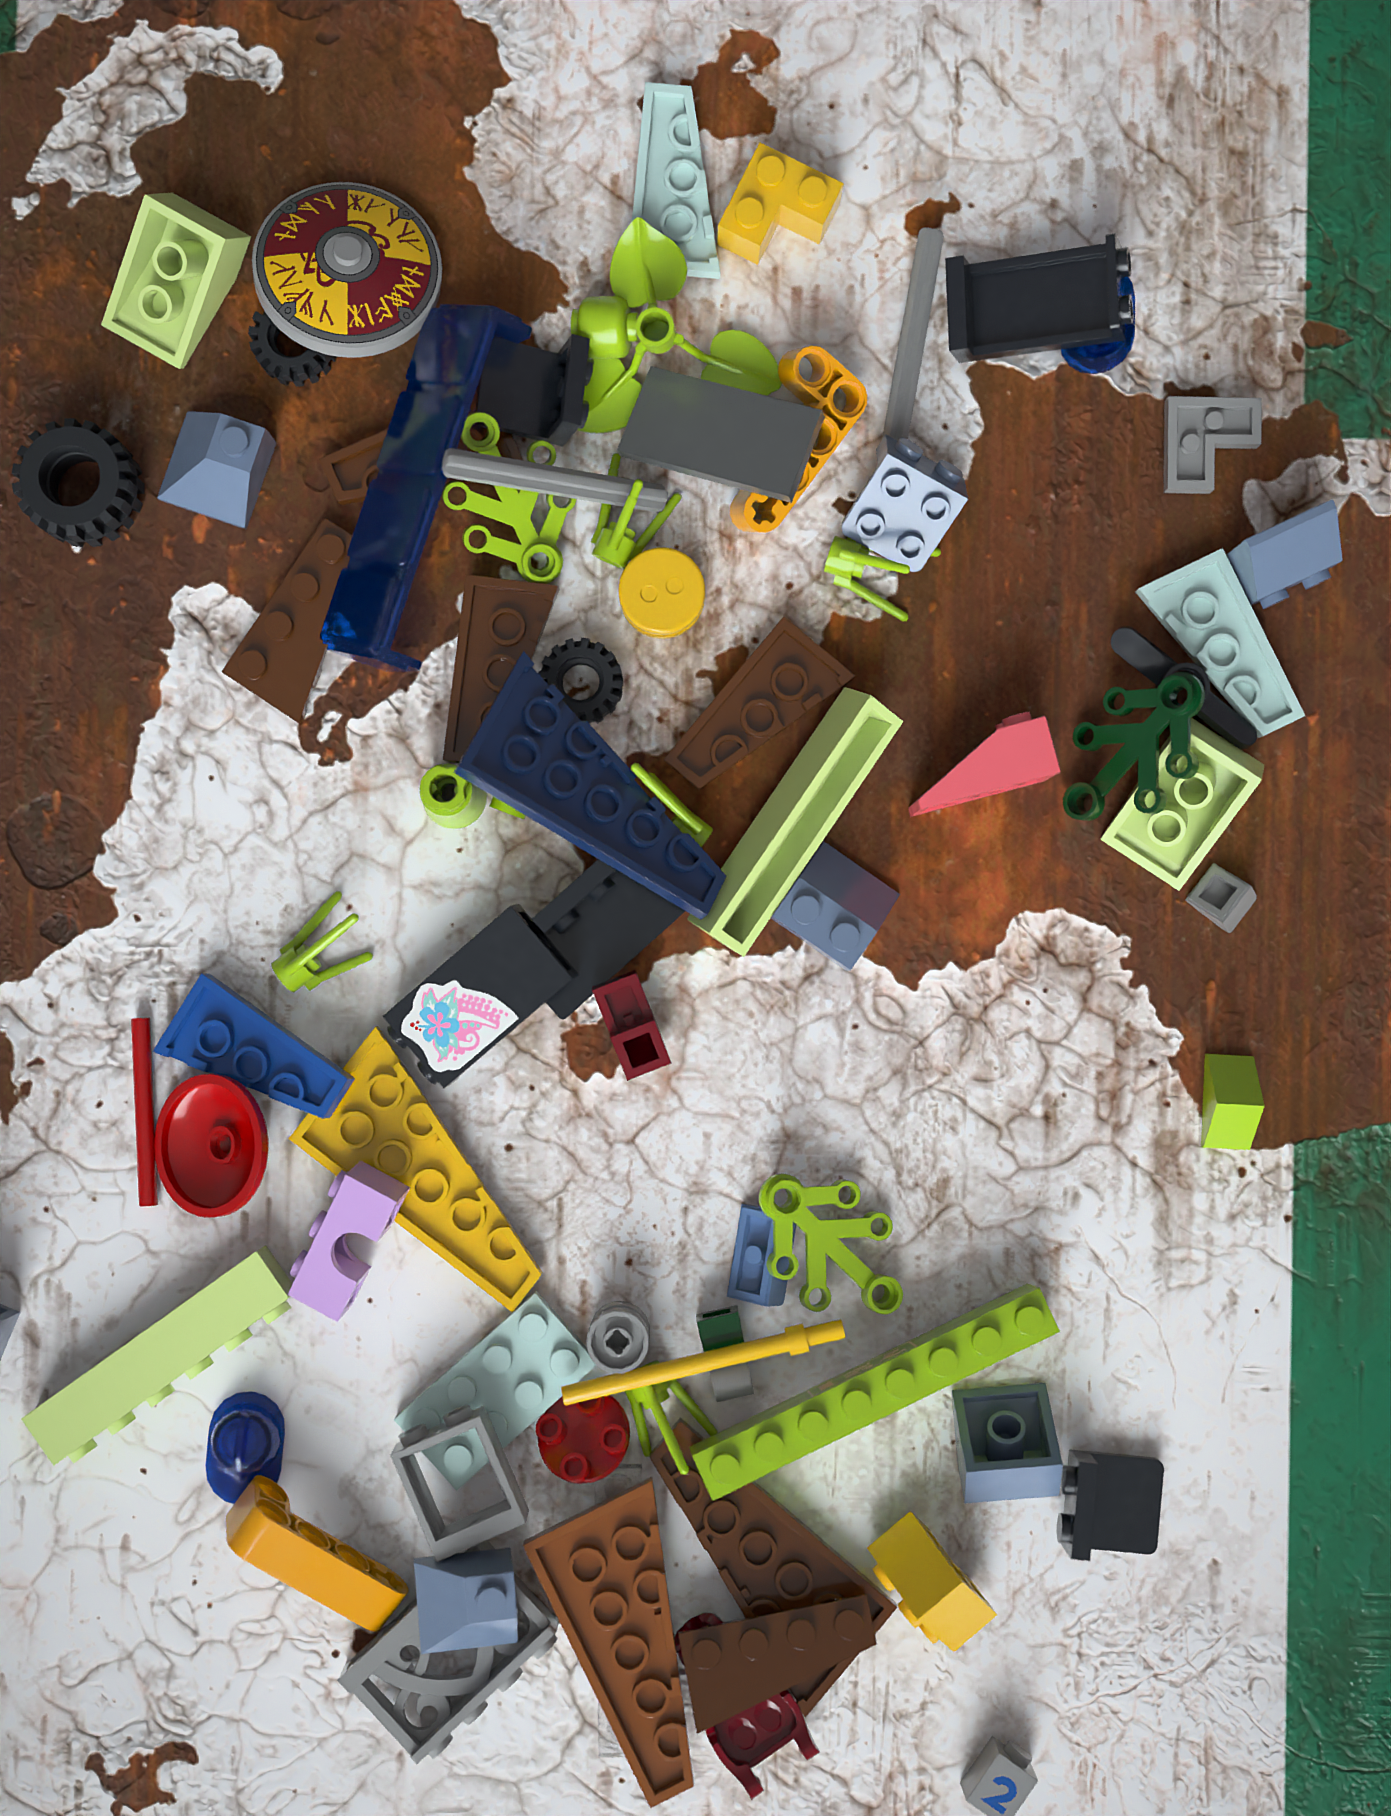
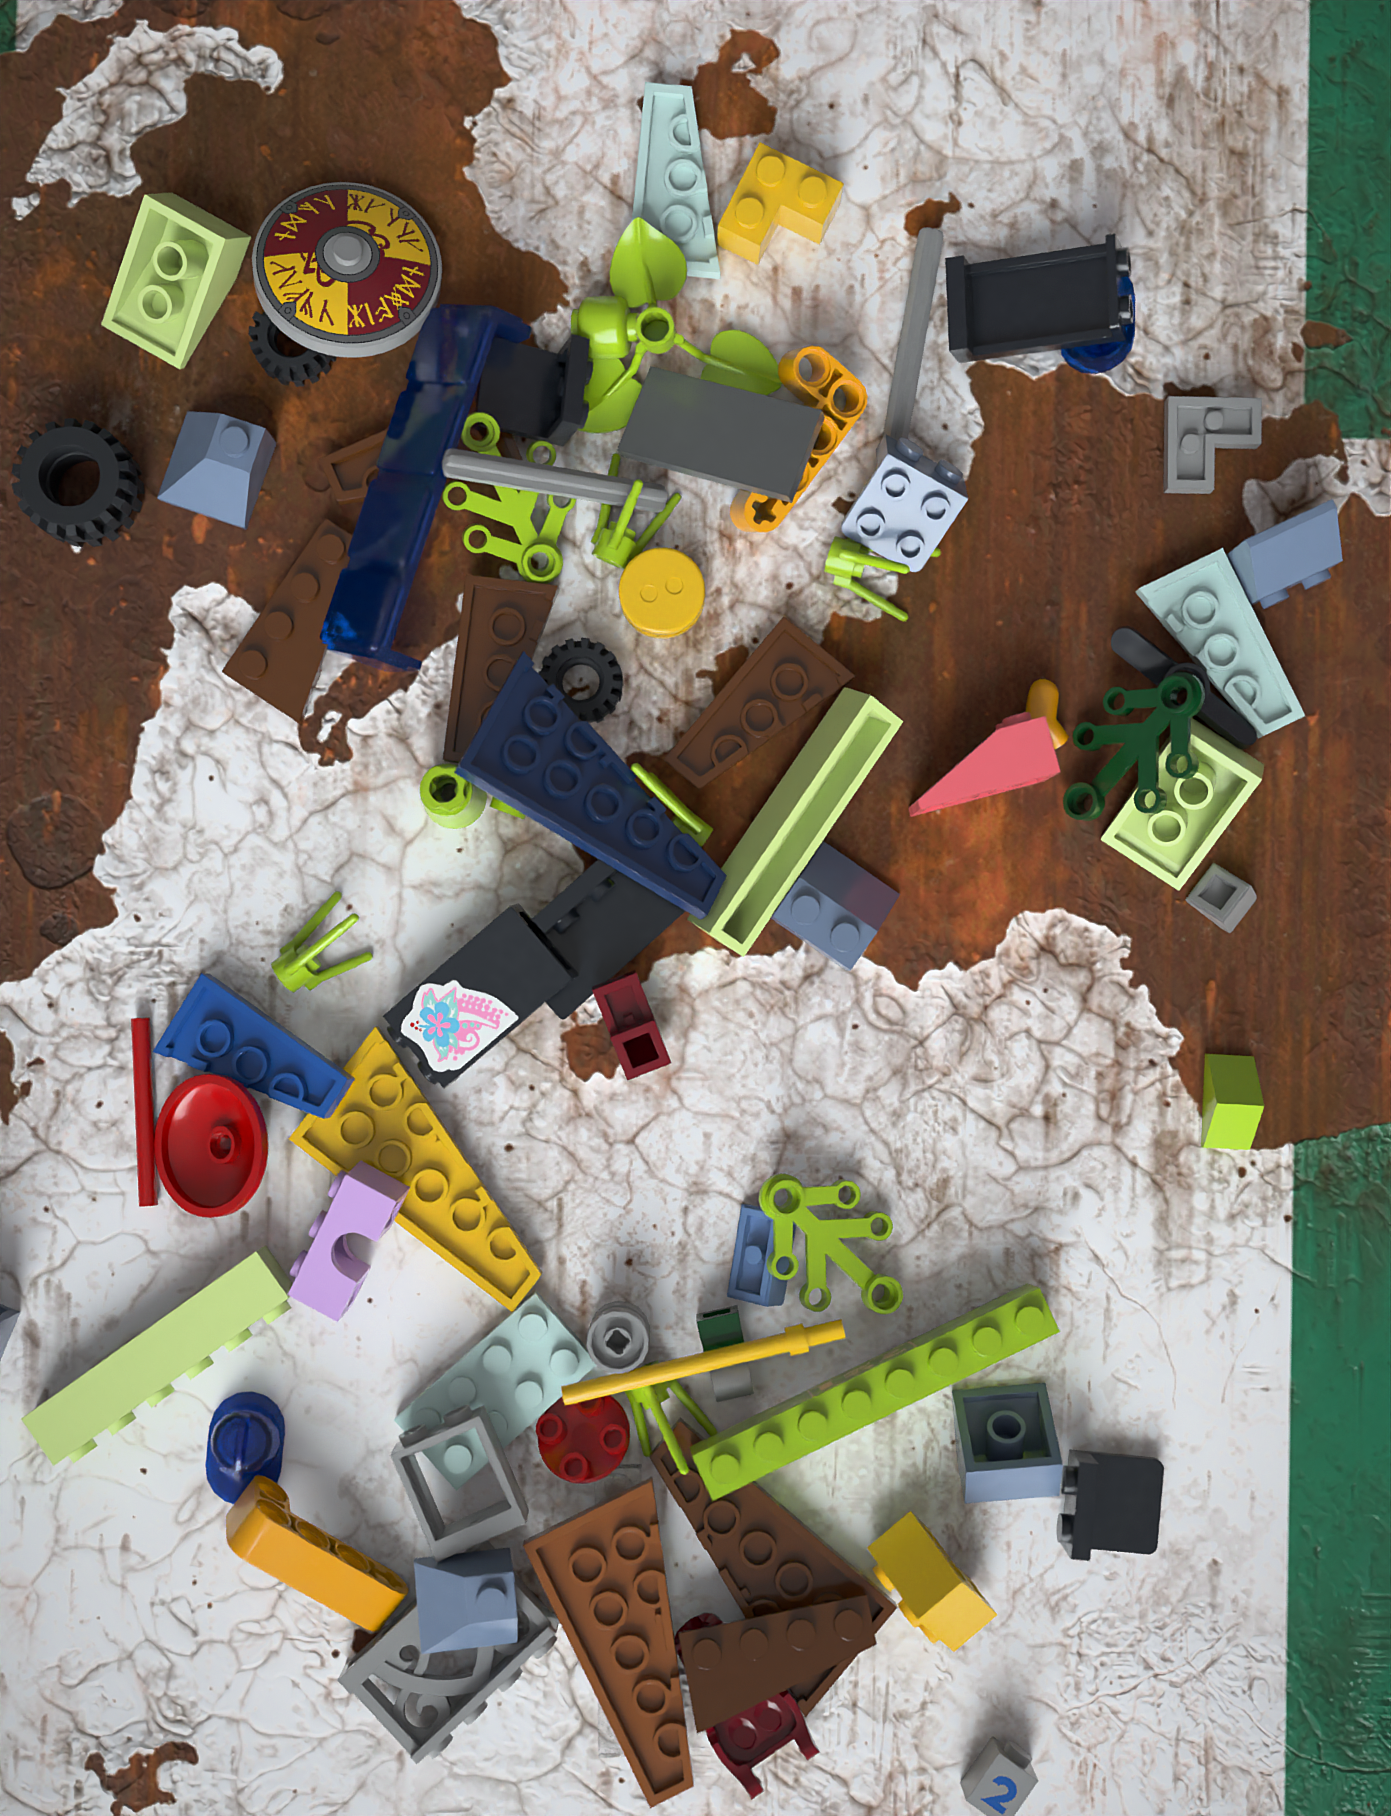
(1042, 702): none -> light orange arm

